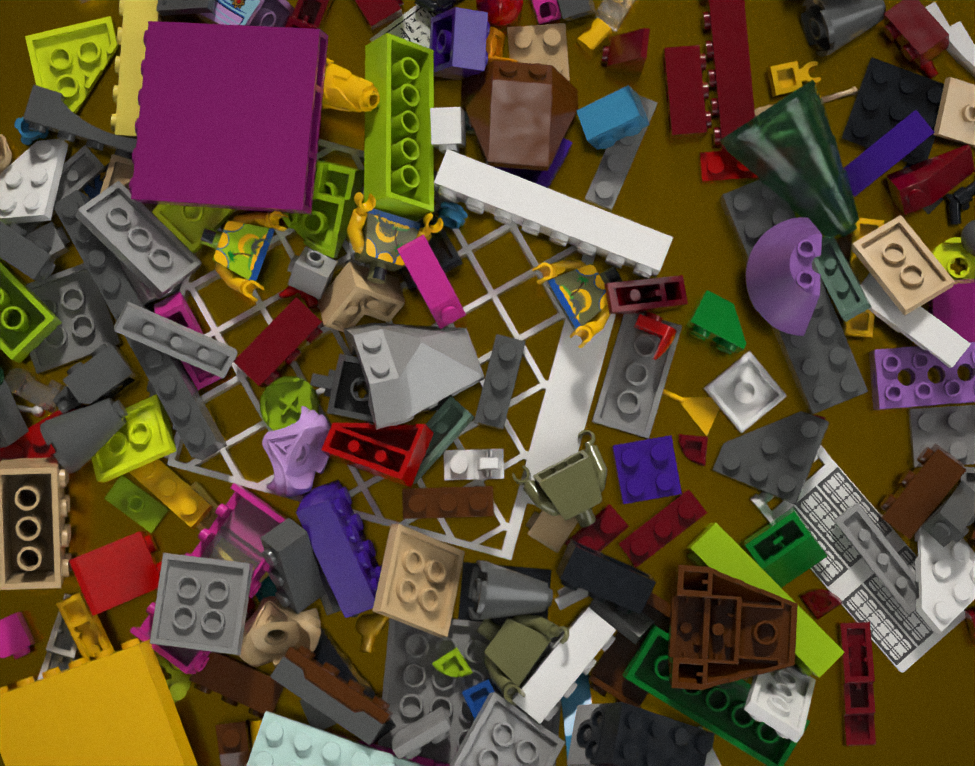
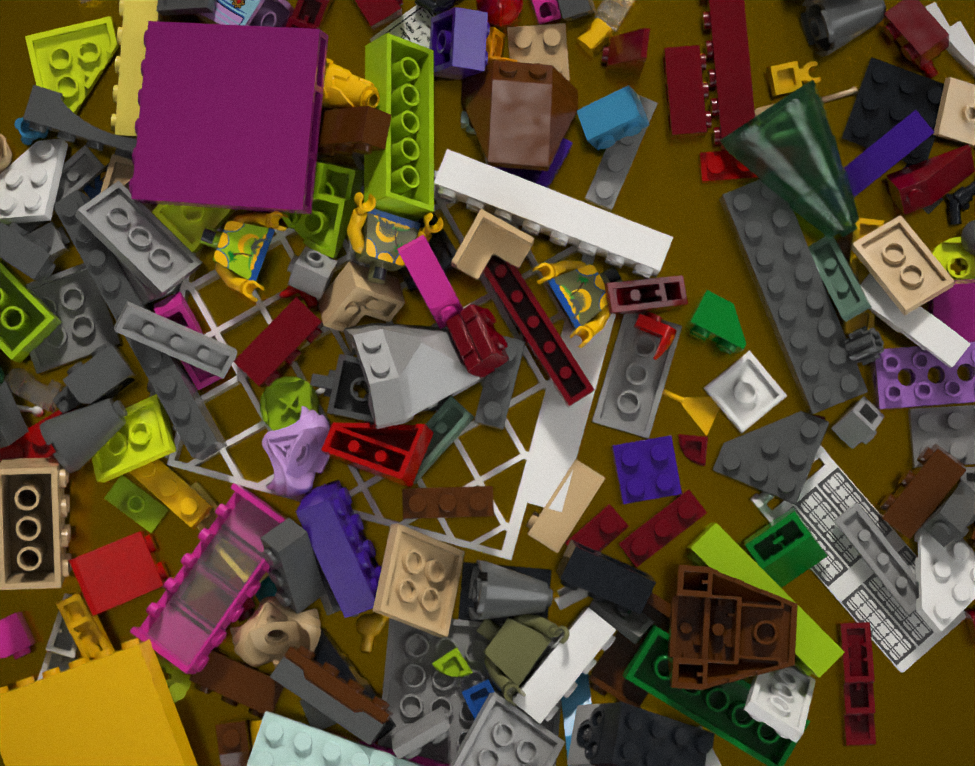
(201, 603): light grey plate -> none
(352, 130): none -> reddish brown brick
(448, 128): white brick -> none
(452, 215): dark azure plate -> none
(473, 464): white hinge -> none
(477, 340): none -> dark red brick
(487, 238): none -> tan panel
(537, 331): none -> dark red brick
(570, 485): olive torso -> none
(782, 275): medium lavender cone -> none
(820, 601): dark red tile -> none
(858, 423): none -> light grey brick
(864, 345): none -> dark grey gear

